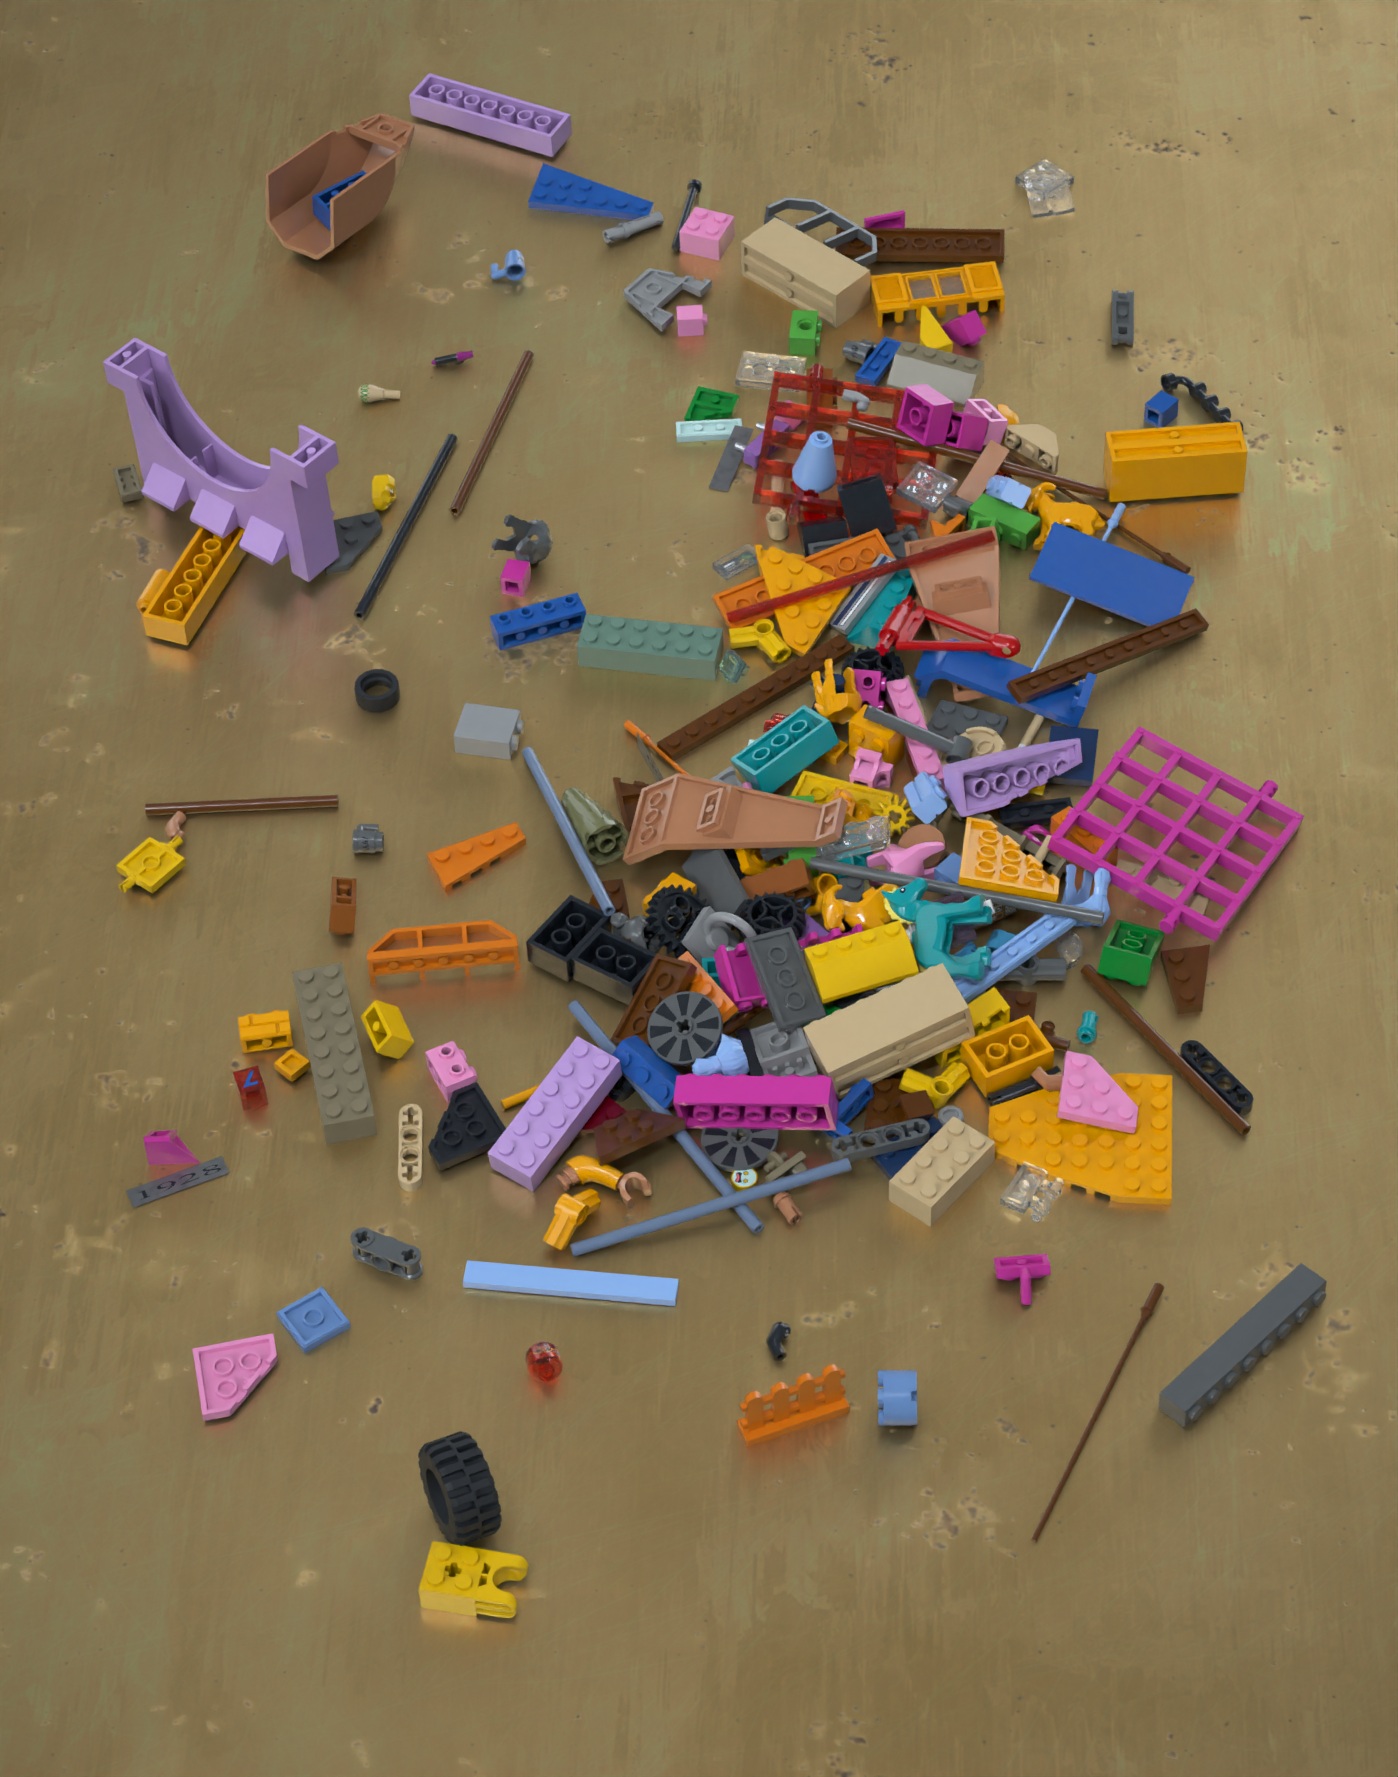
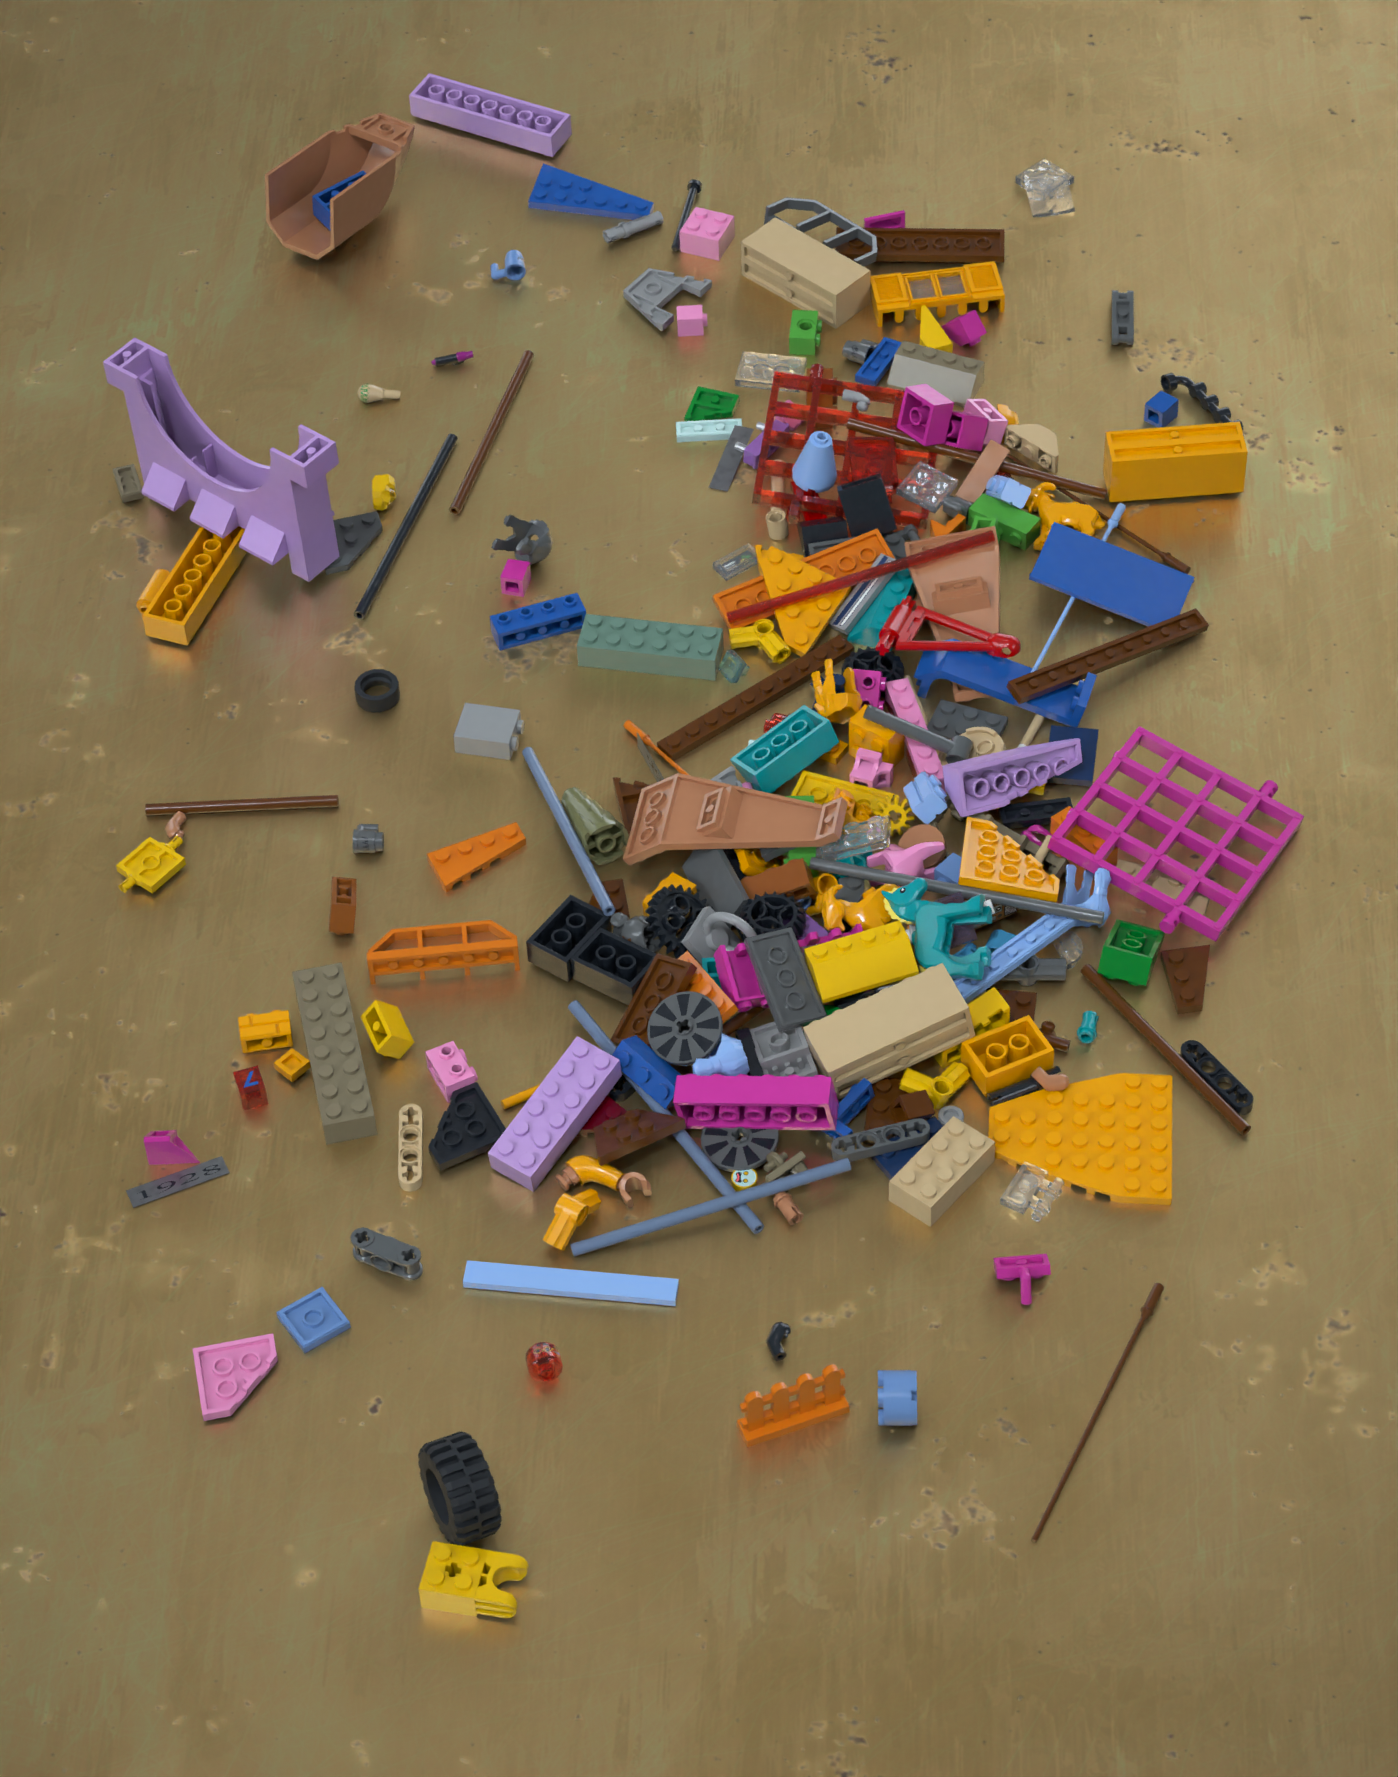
(1093, 1096): bright pink plate -> none
(1242, 1345): dark grey brick -> none

